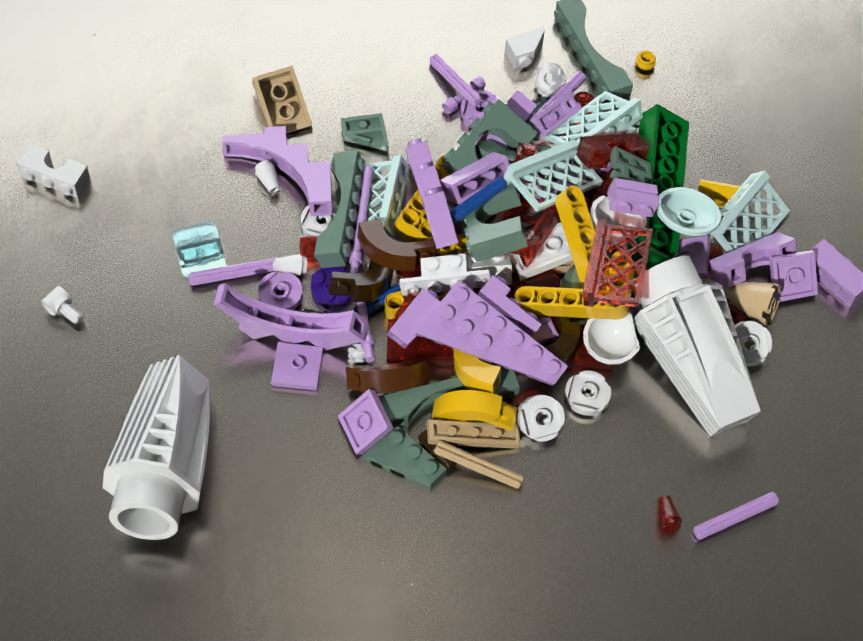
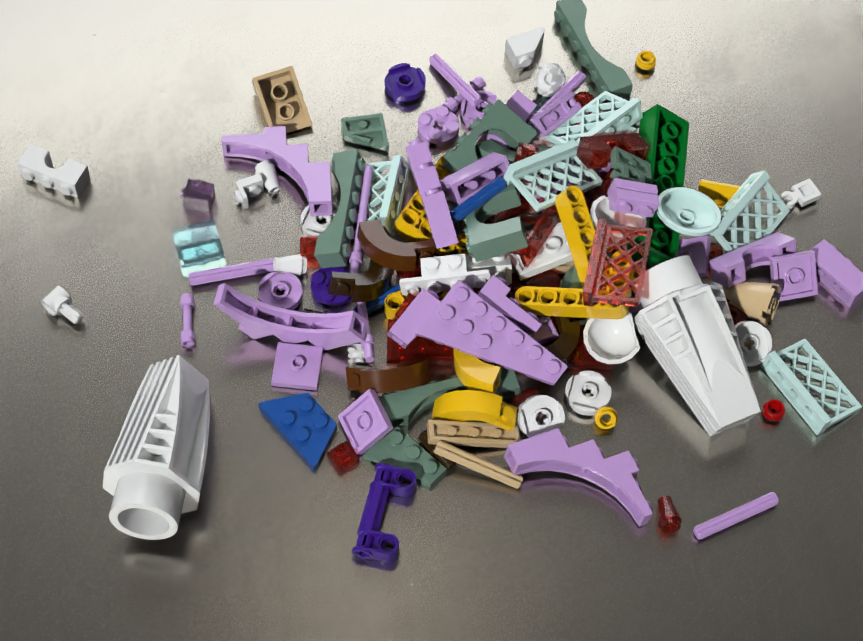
(187, 335): none -> lavender bar
(198, 195): none -> clear purple brick
(248, 187): none -> white bracket
(302, 424): none -> blue wing
(343, 457): none -> clear red tile
(370, 540): none -> dark purple piece
(402, 92): none -> dark purple plate
(438, 116): none -> lavender plate
(586, 460): none -> lavender arch
(606, 424): none -> yellow plate
(773, 405): none -> red plate
(798, 392): none -> light aqua fence
(803, 192): none -> white plate

